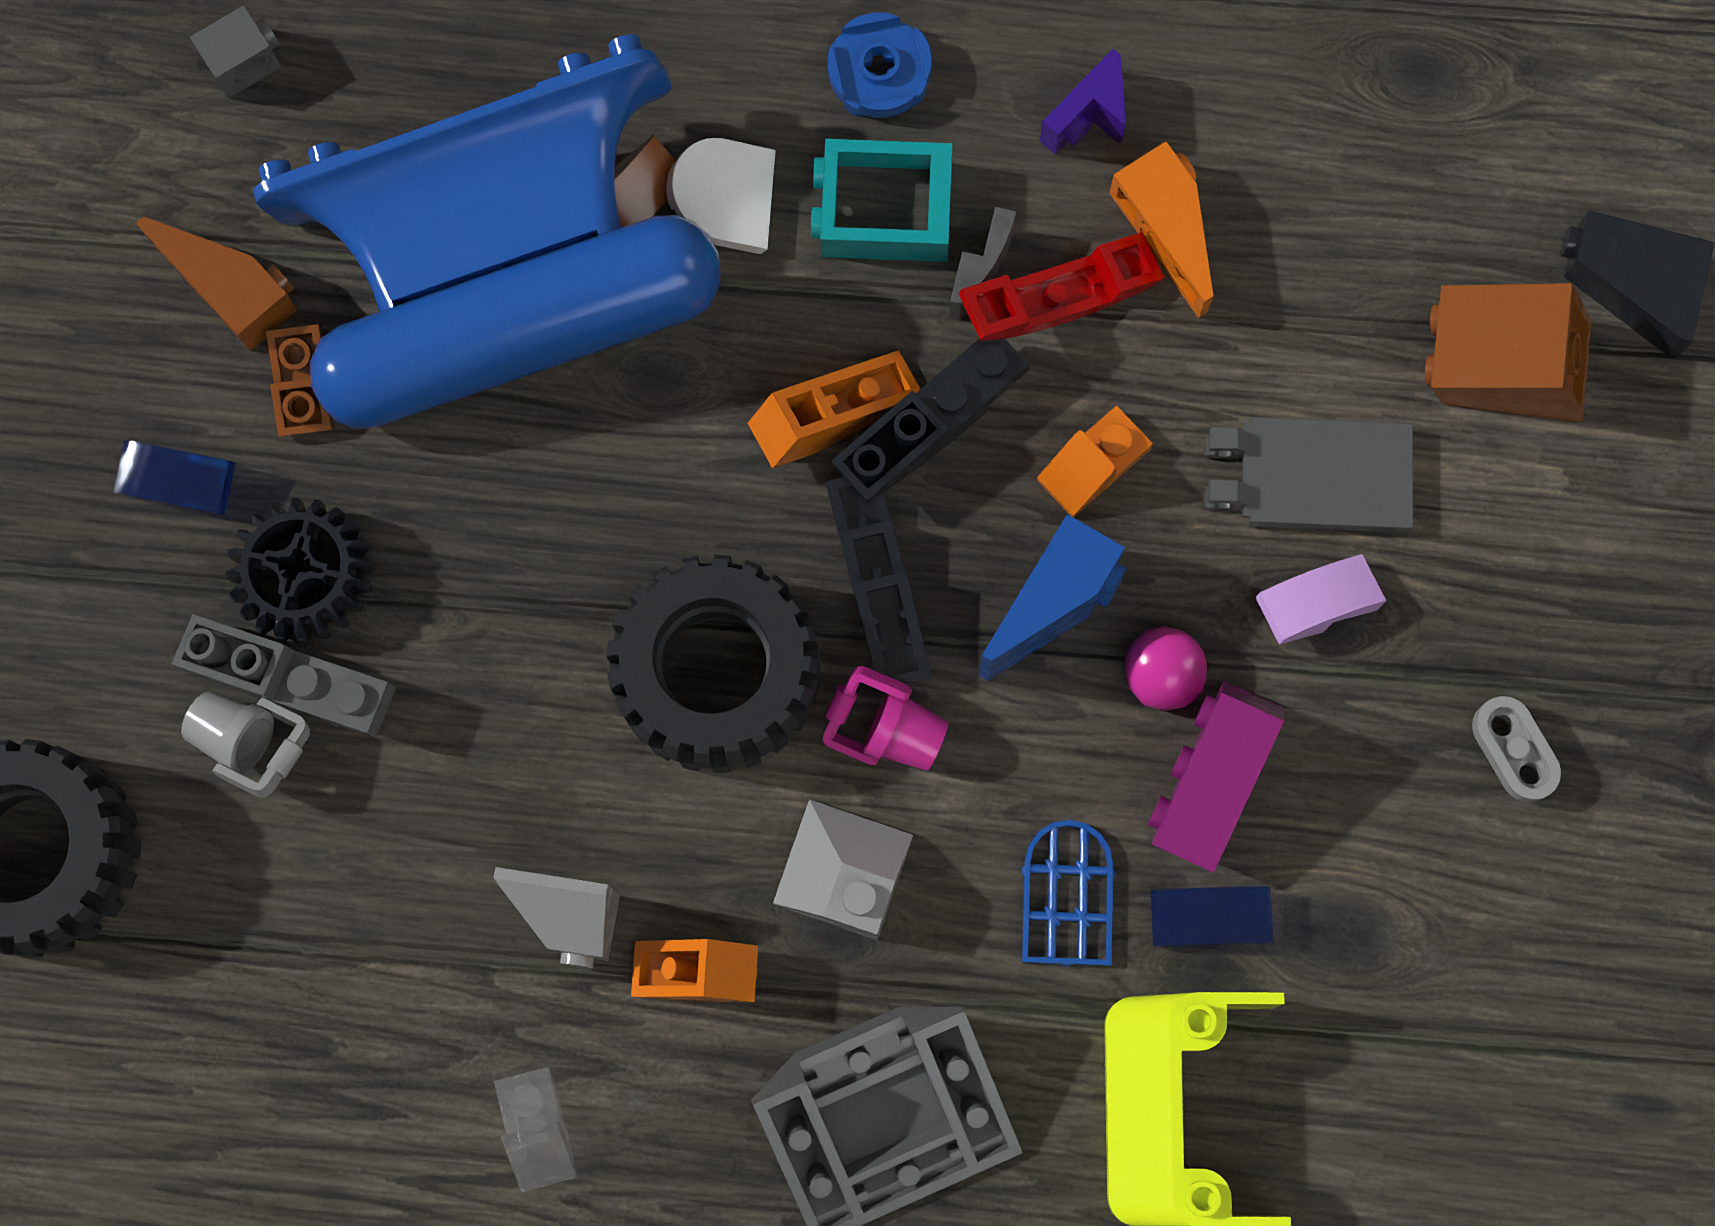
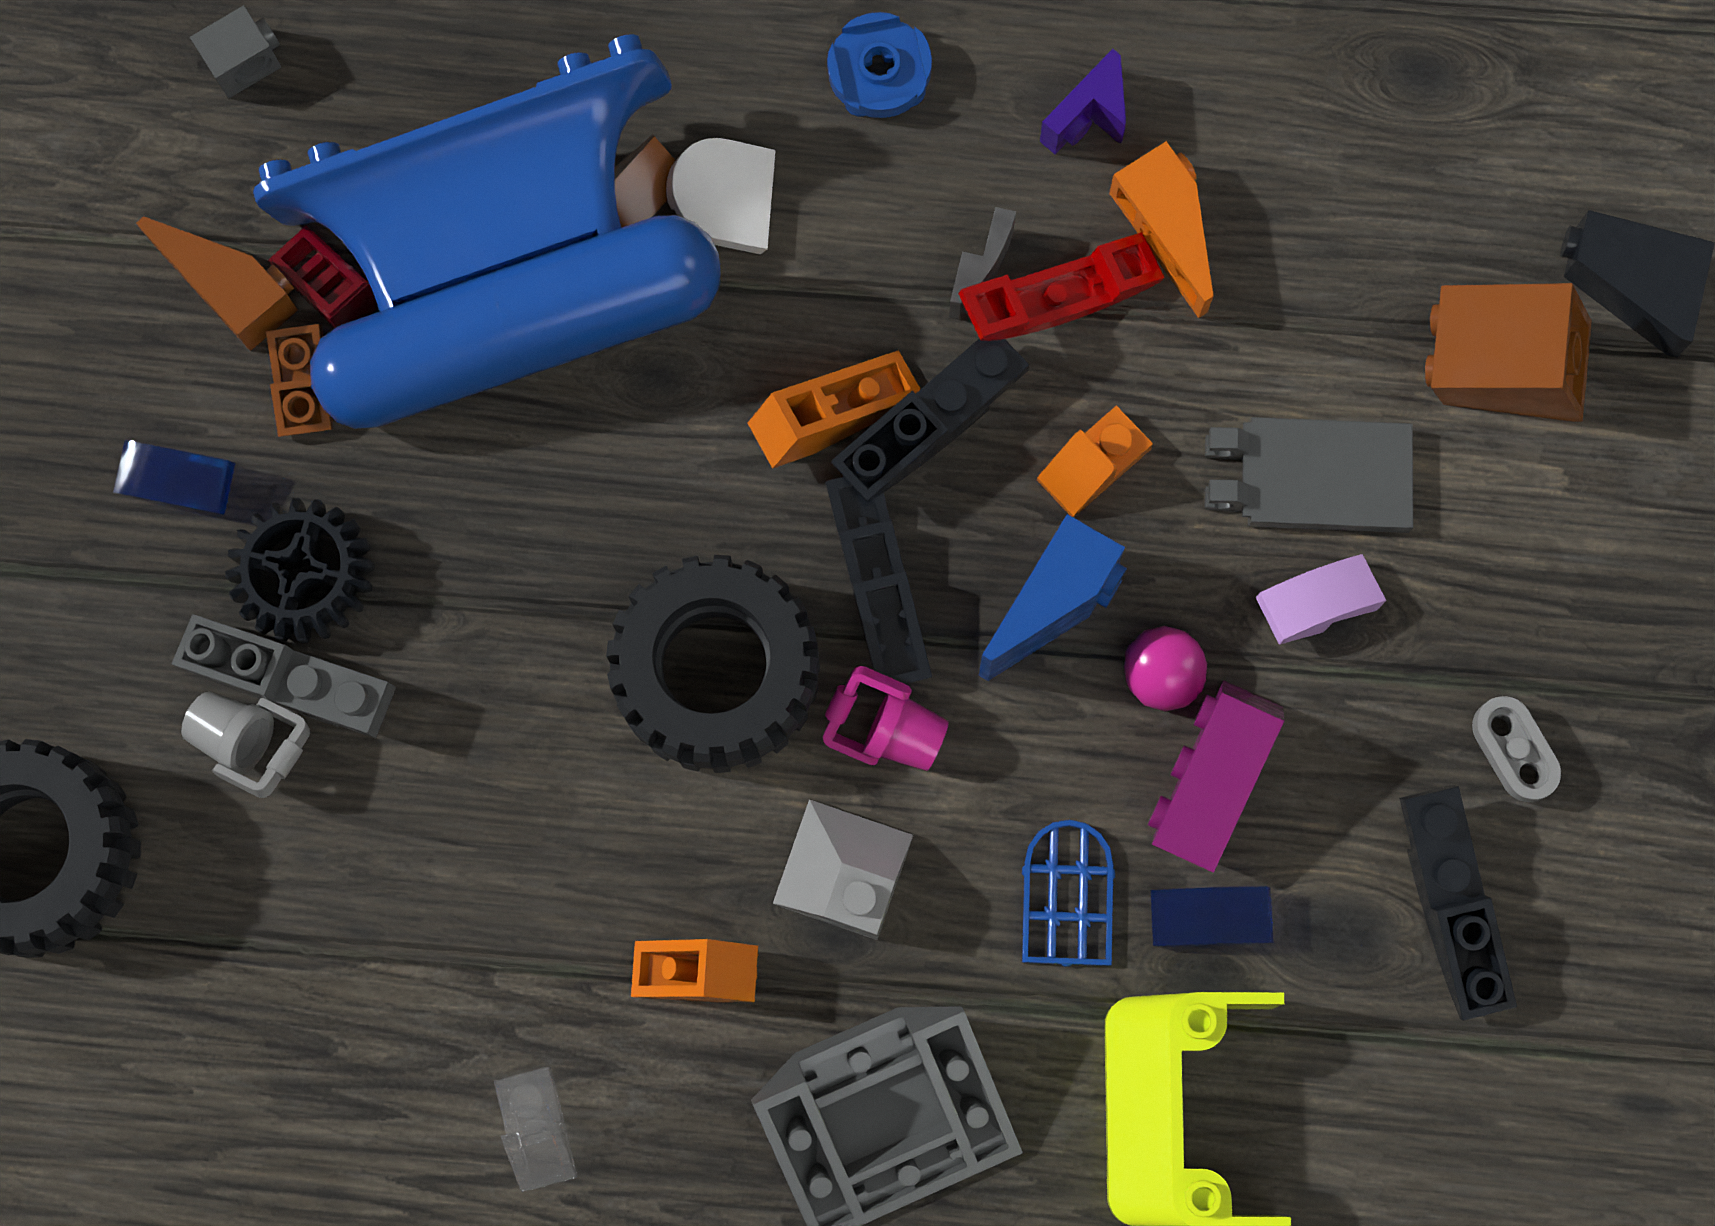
(346, 303): none -> dark red slope
(565, 913): light grey slope -> none
(883, 243): teal window -> none
(1455, 903): none -> black slope

